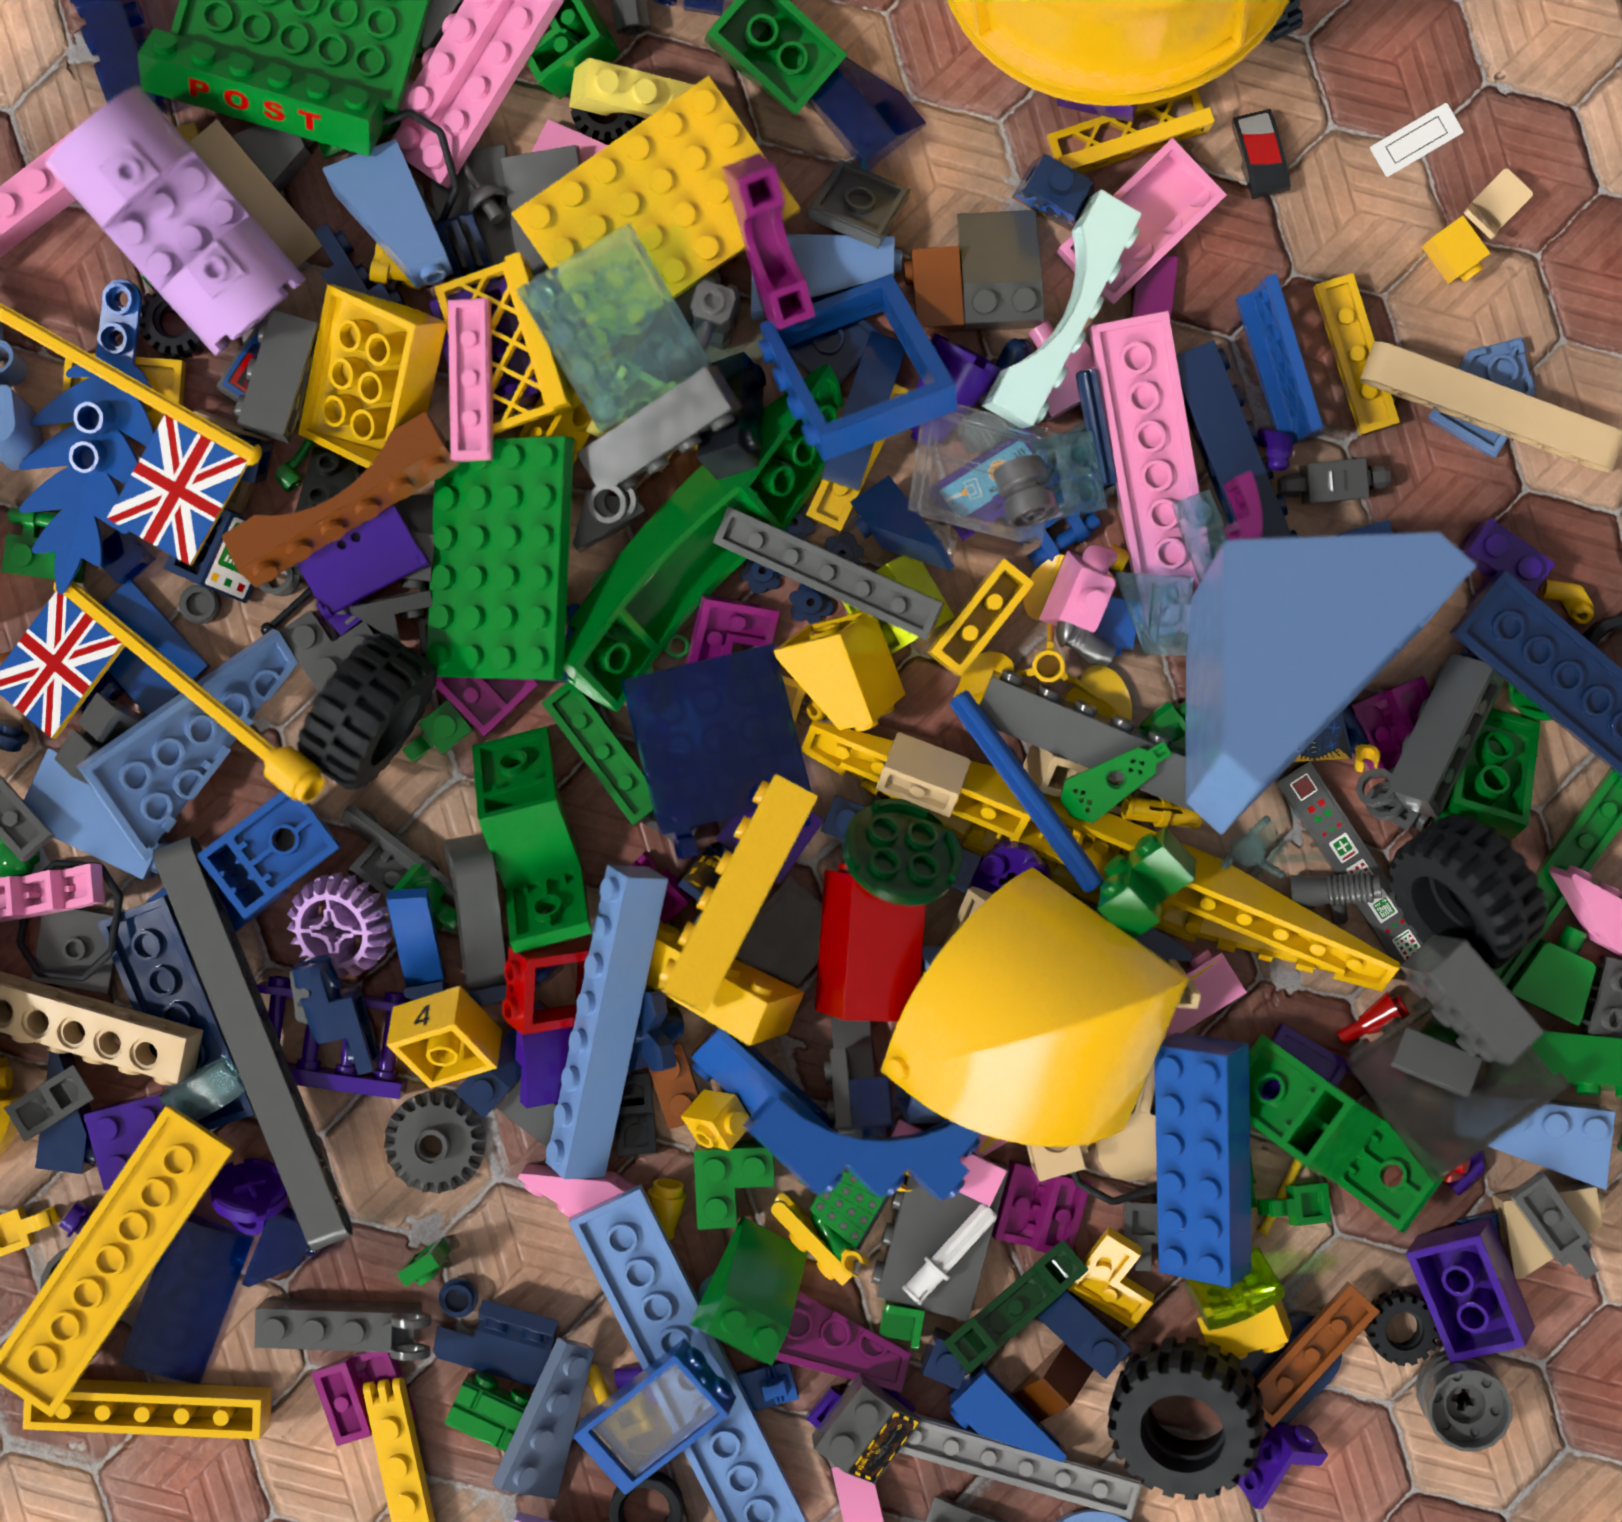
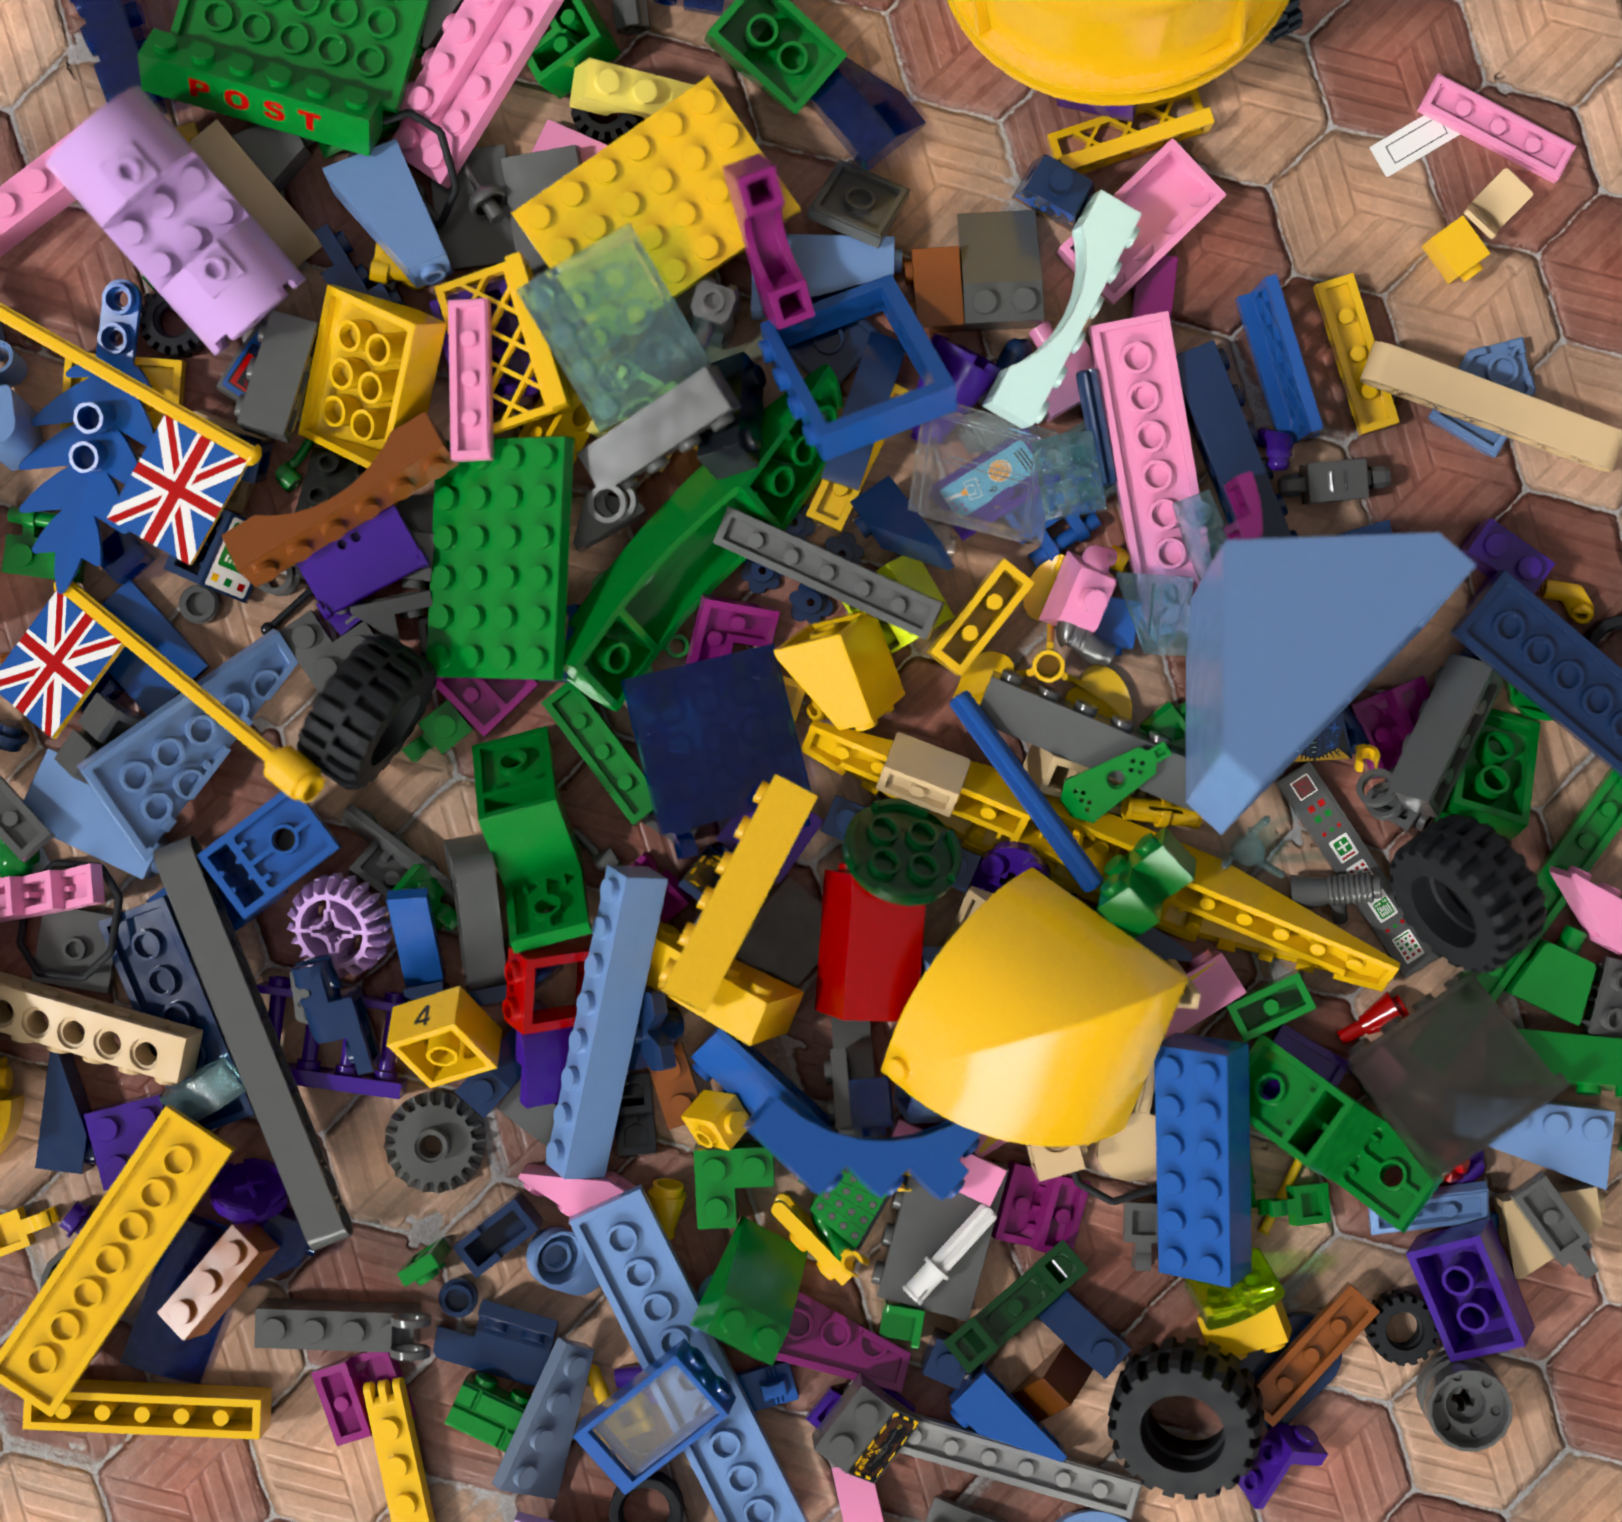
(49, 1103): dark grey slope -> none
(218, 1280): none -> brick
(455, 224): dark blue tile -> none
(498, 1234): none -> dark blue brick
(559, 1262): none -> medium blue cap
(600, 859): none -> dark grey hand
(1024, 486): flat silver wheel -> none
(1106, 1282): yellow plate -> none
(1261, 154): slope -> none
(1270, 1005): none -> green brick
(1436, 1062): dark grey tile -> none
(1446, 1207): none -> medium blue tile
(1470, 1000): dark grey brick -> none
(1496, 128): none -> bright pink tile

